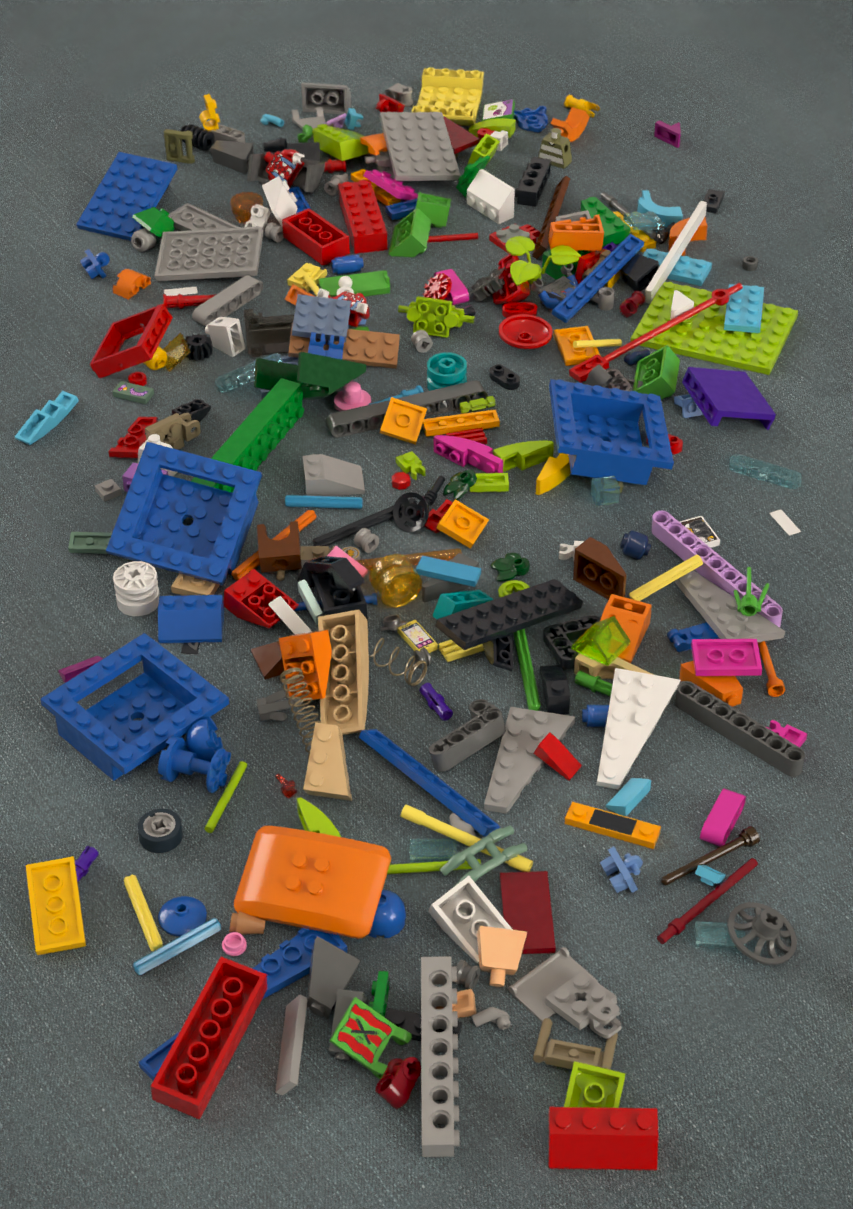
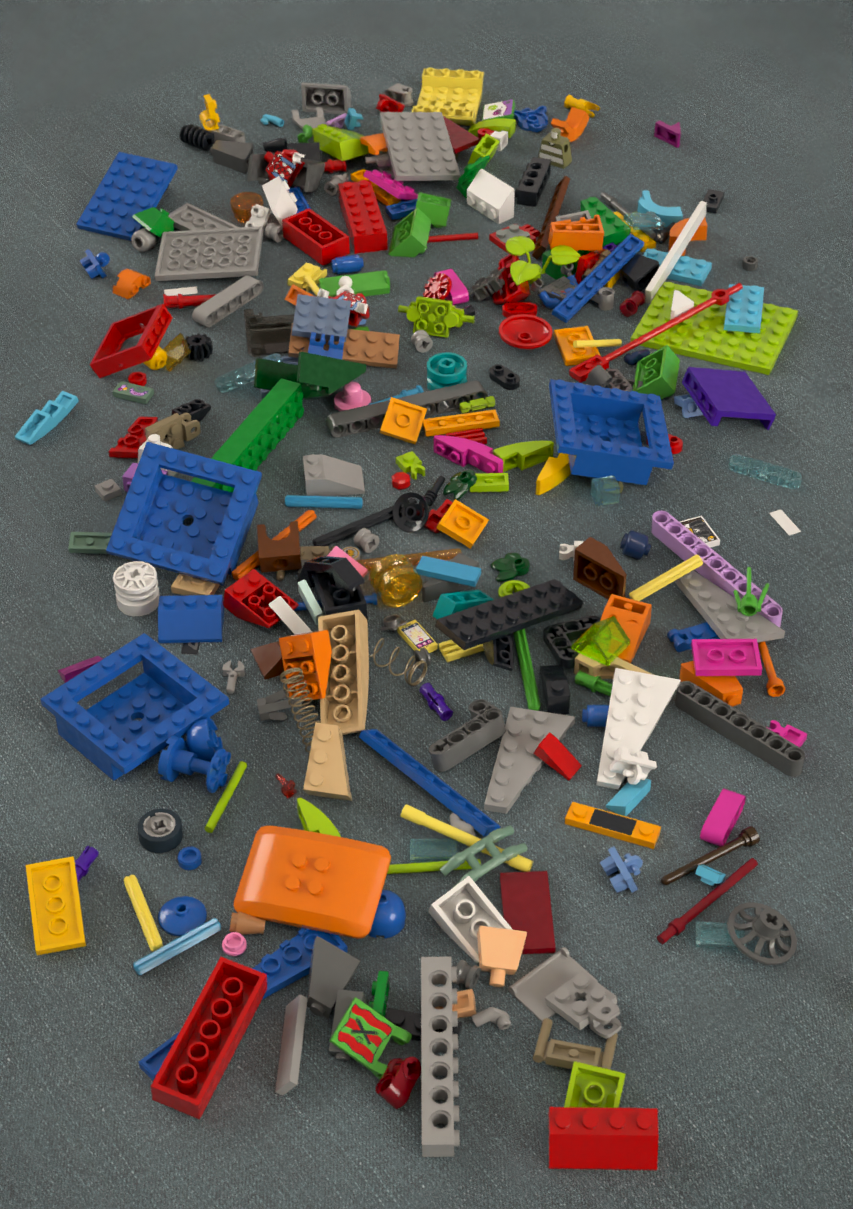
(174, 148): olive plate -> none
(189, 858): none -> blue tile
(226, 335): white torso -> none
(232, 675): none -> light grey bar
(634, 767): none -> white hips

